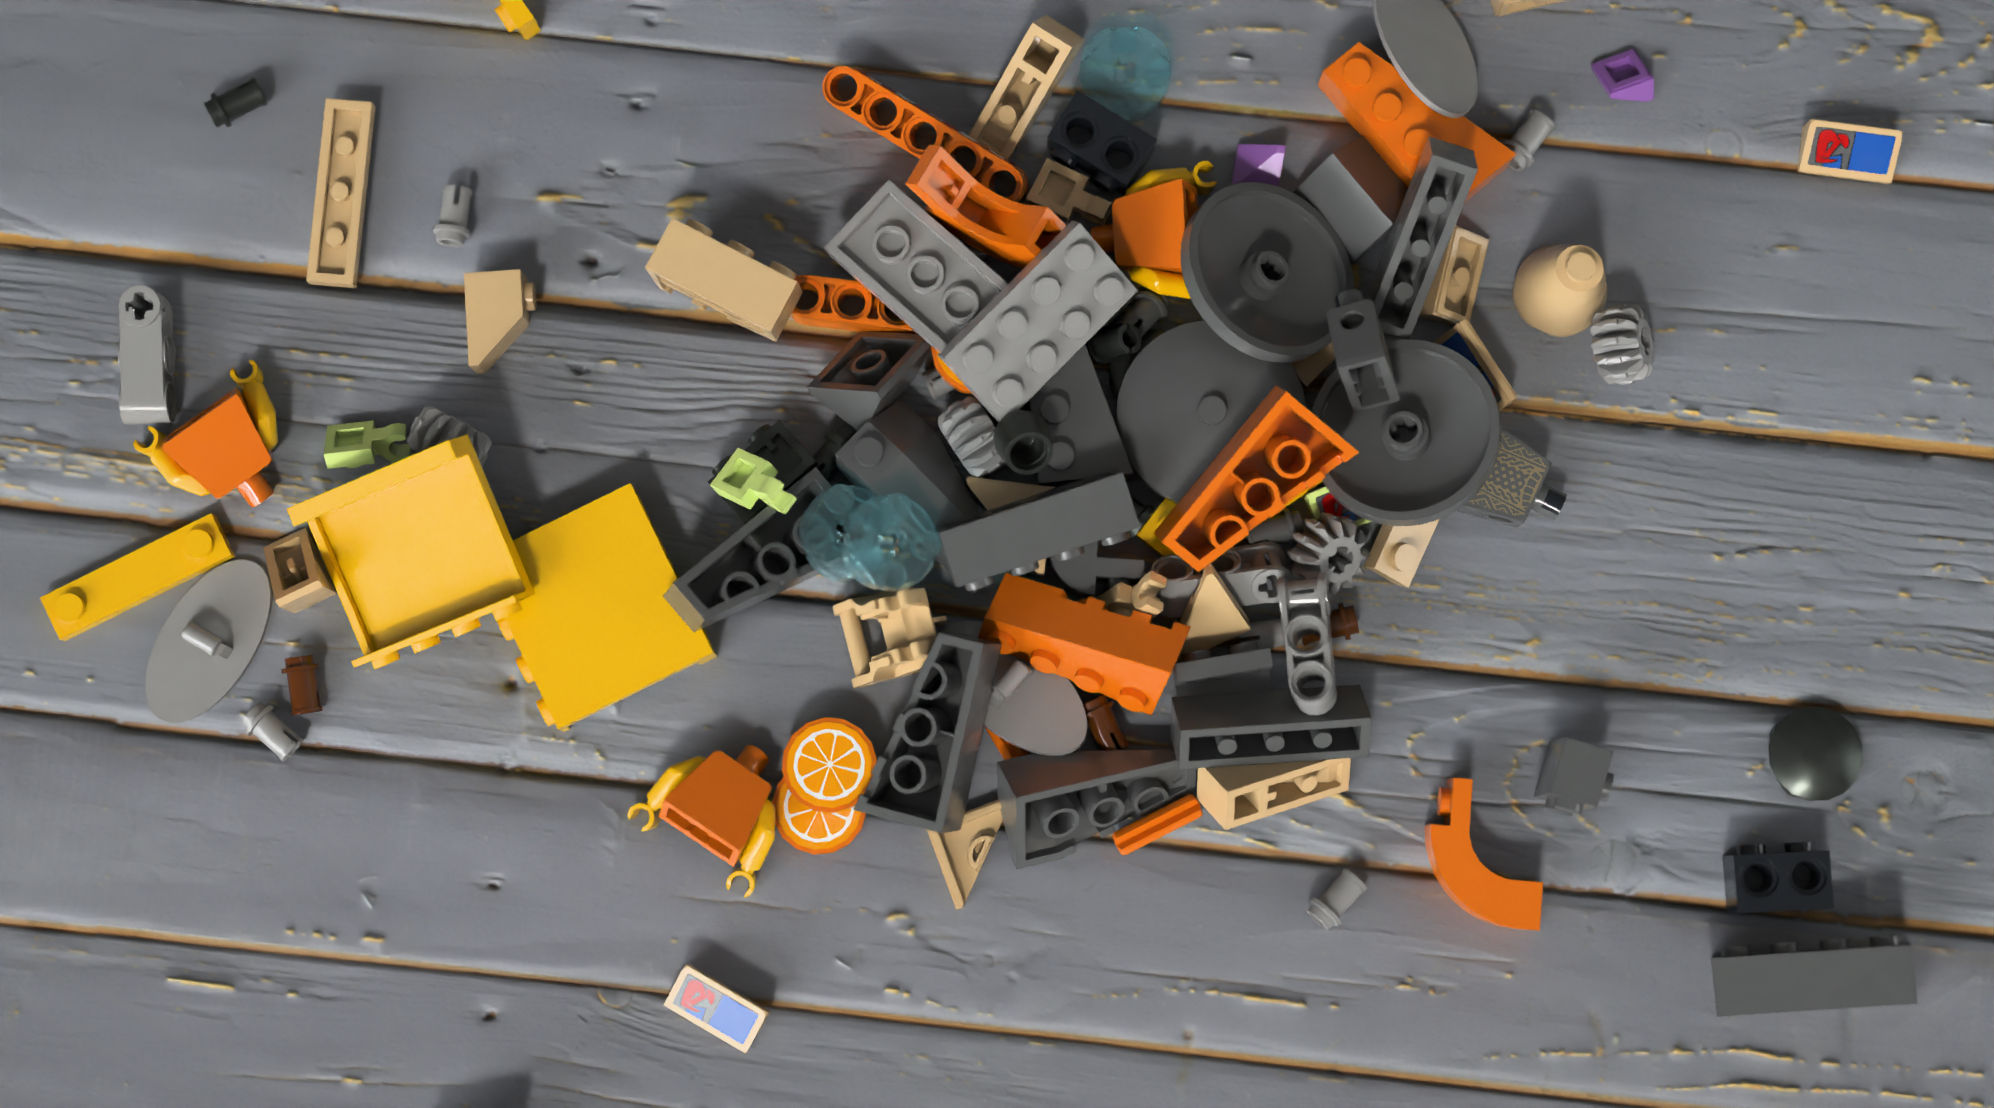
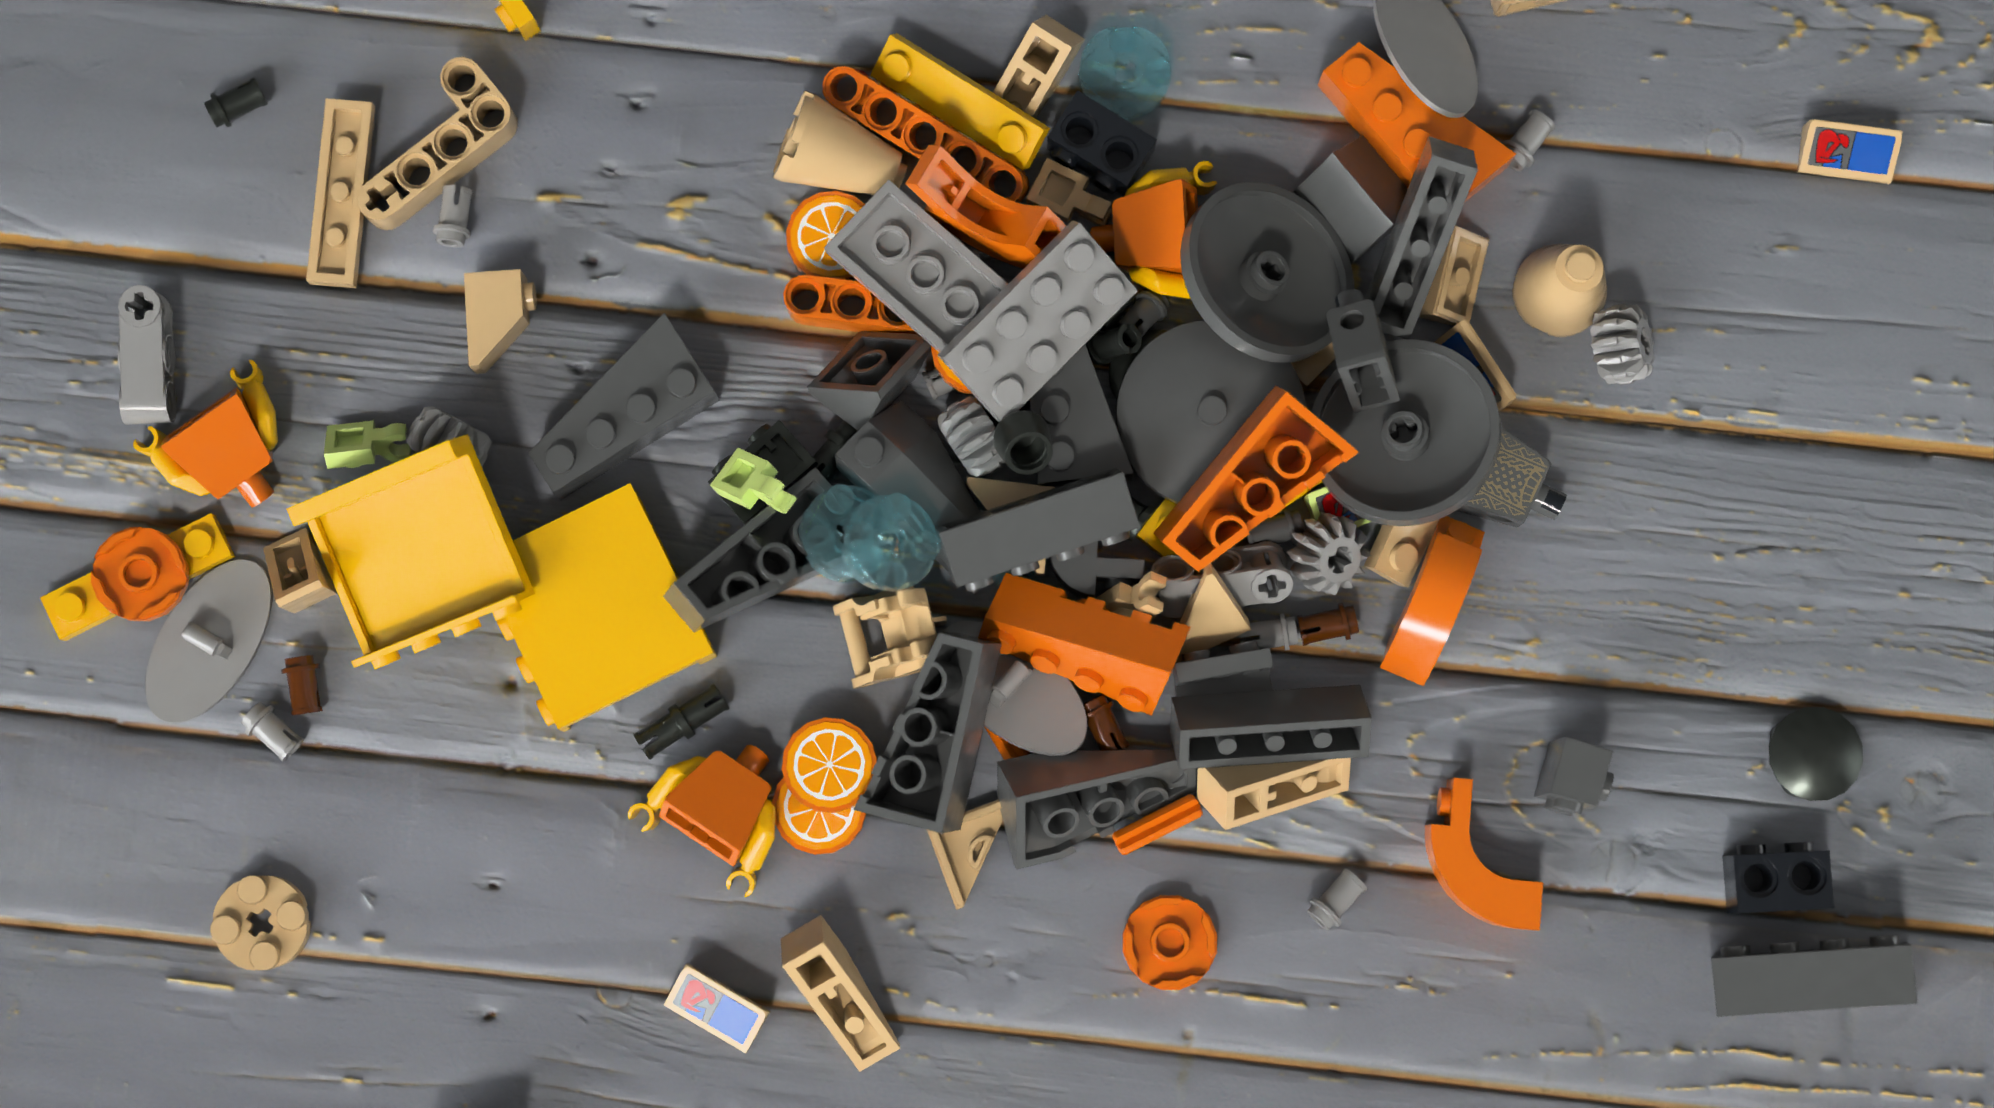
(140, 574): none -> orange tile
(288, 916): none -> tan plate
(431, 150): none -> tan beam
(626, 410): none -> dark grey wedge
(681, 721): none -> pearl dark grey pin
(724, 278): tan wedge -> none
(814, 226): none -> light orange tile
(835, 151): none -> tan cone
(837, 992): none -> tan slope
(960, 101): none -> yellow plate
(1169, 942): none -> orange tile
(1258, 163): medium lavender slope -> none
(1305, 611): light grey piece -> none
(1434, 601): none -> orange arch
(1625, 77): medium lavender slope -> none

